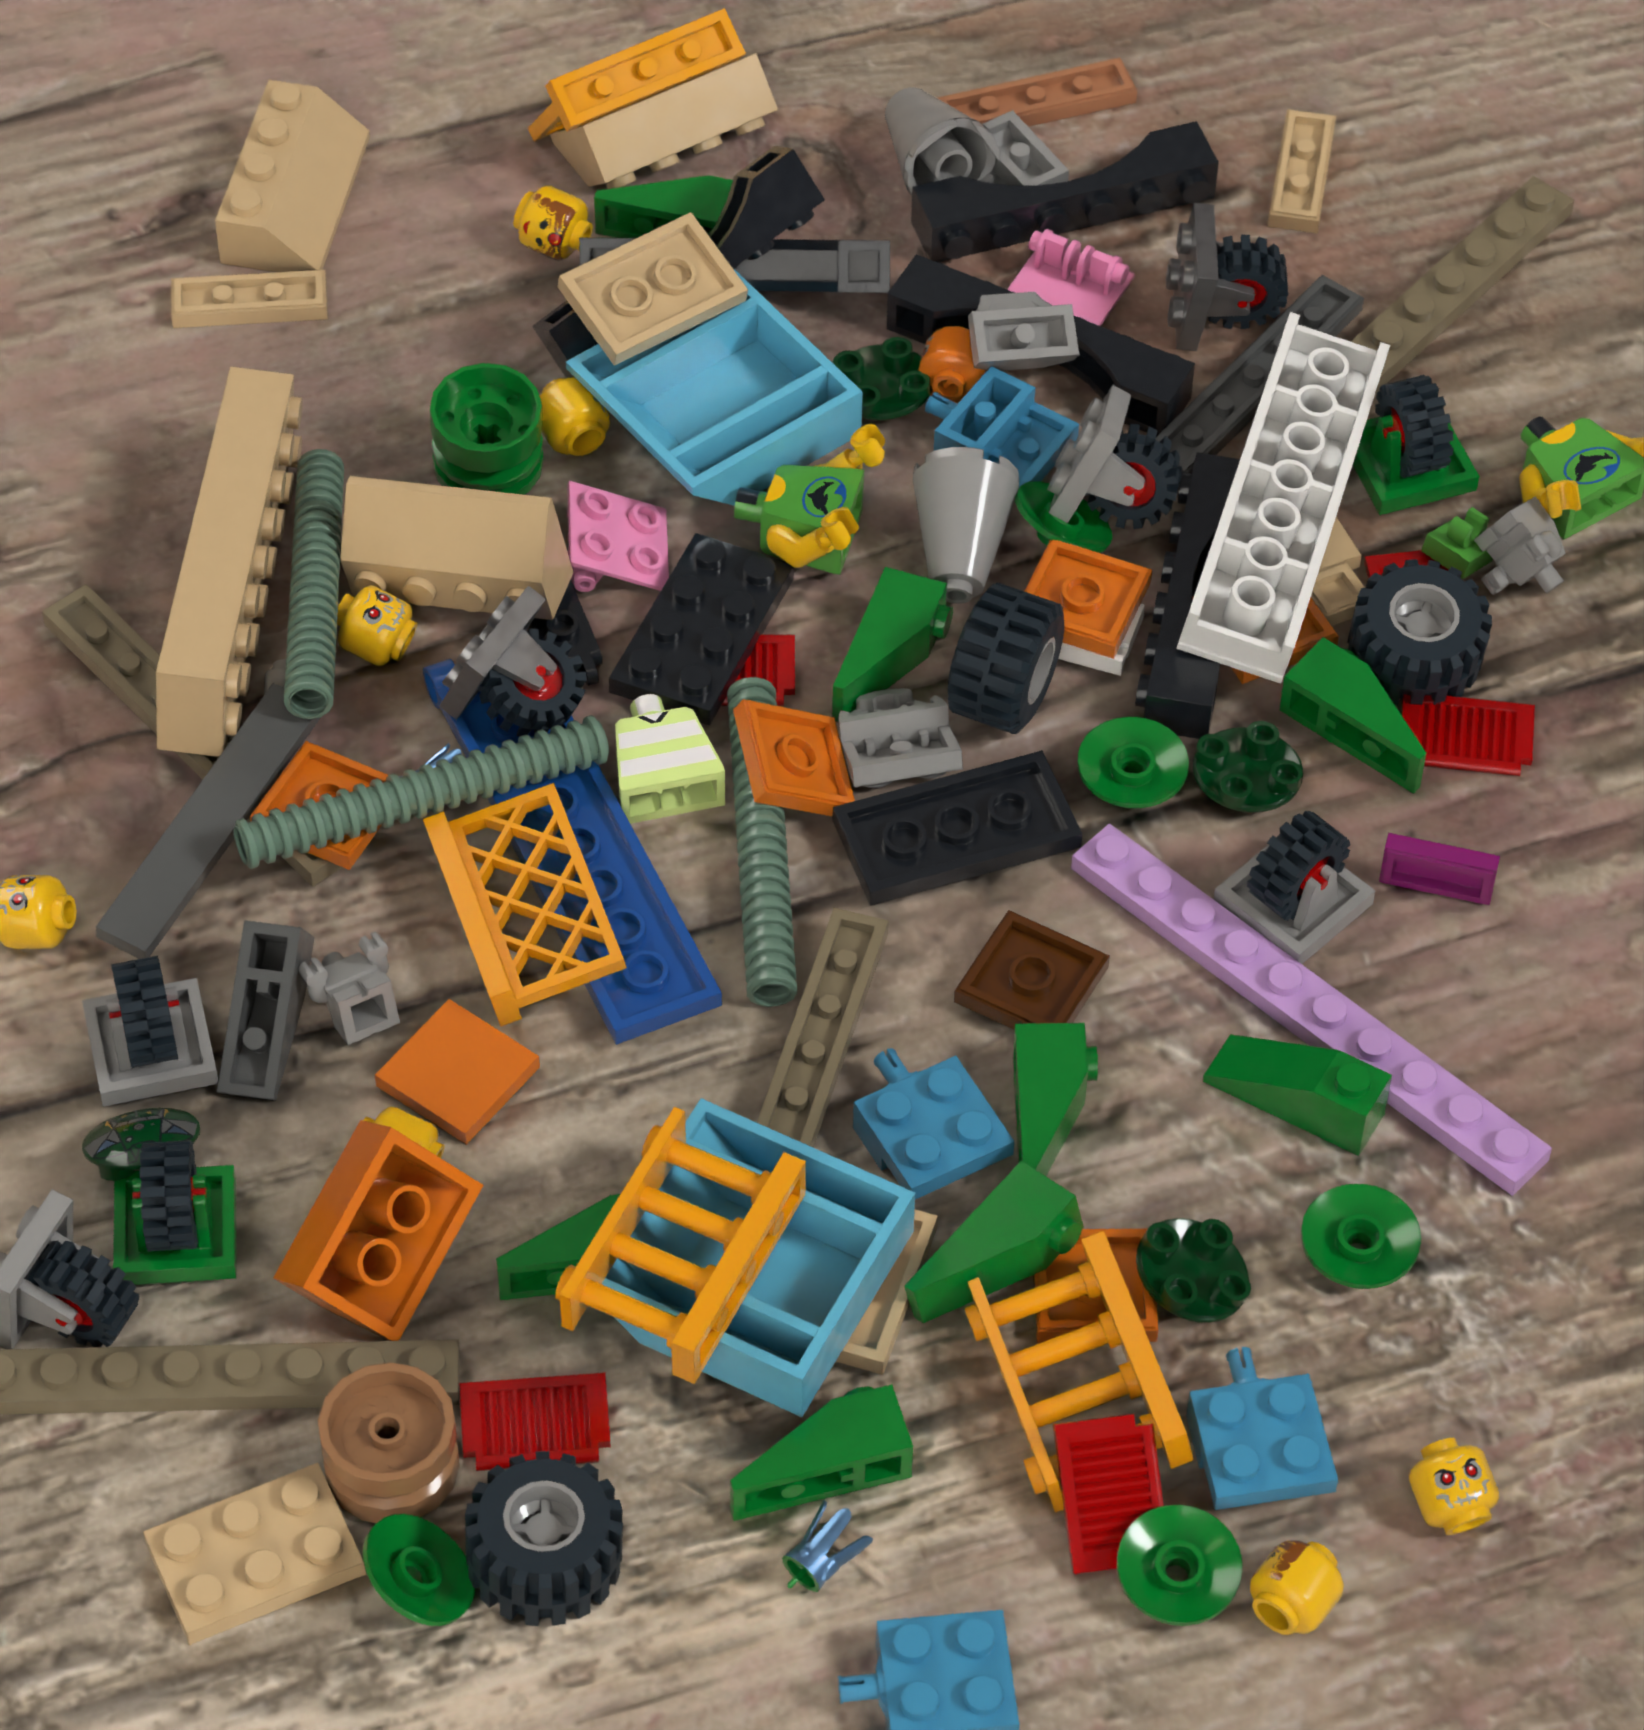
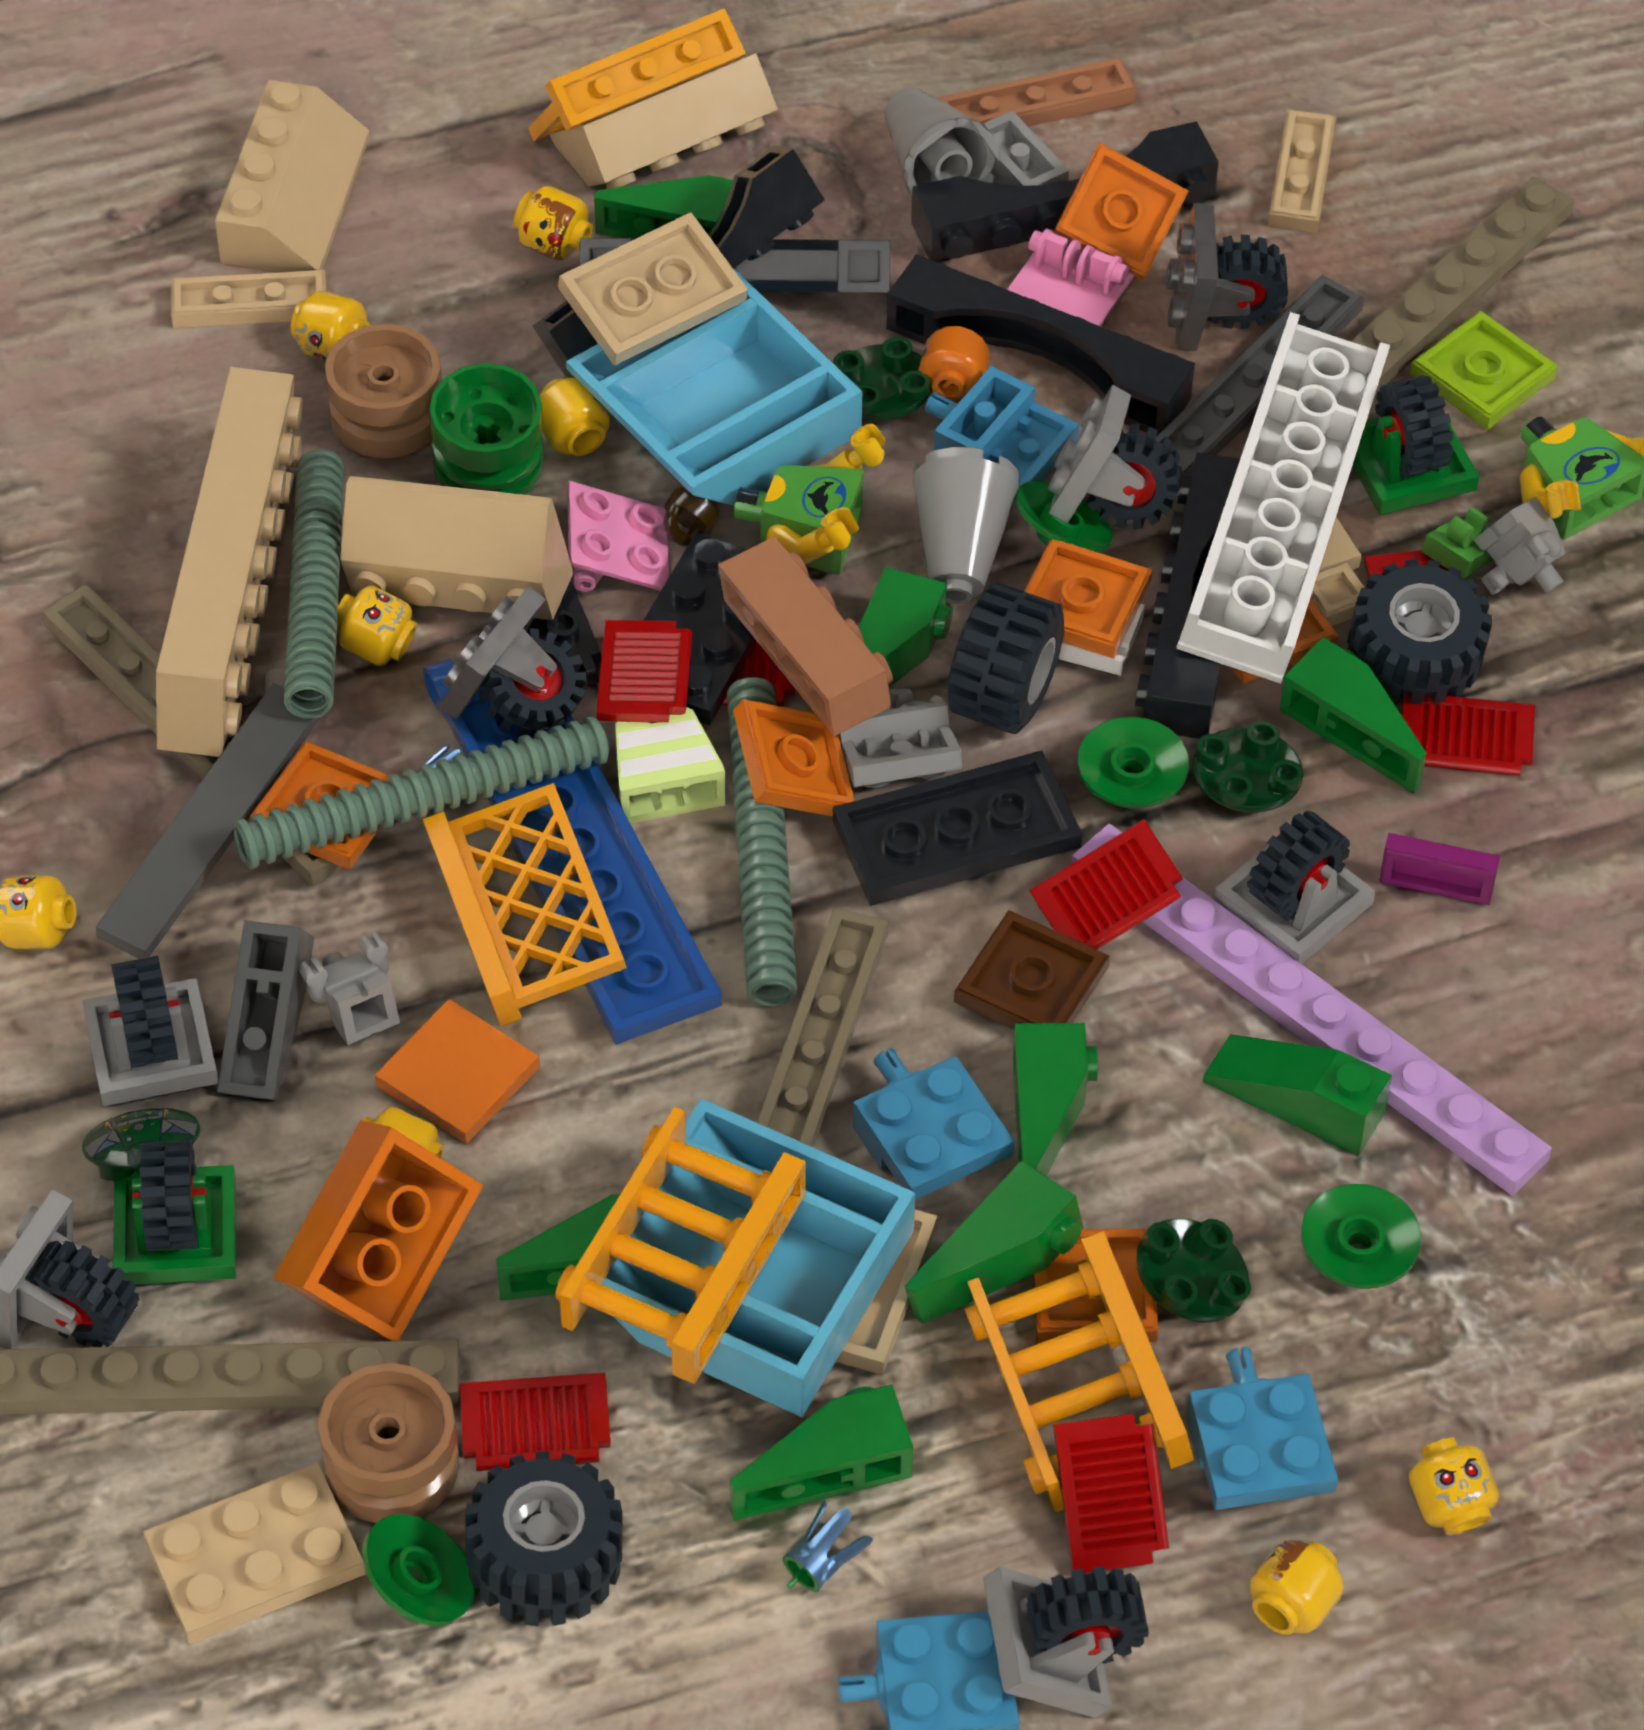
(324, 320): none -> yellow head
(382, 390): none -> medium nougat wheel
(643, 671): none -> red window
(691, 512): none -> dark brown tile
(806, 635): none -> nougat brick
(1021, 332): light grey slope -> none
(1062, 1633): none -> plate
(1110, 888): none -> red window
(1121, 209): none -> orange tile
(1184, 1539): green dish -> none
(1485, 369): none -> lime tile

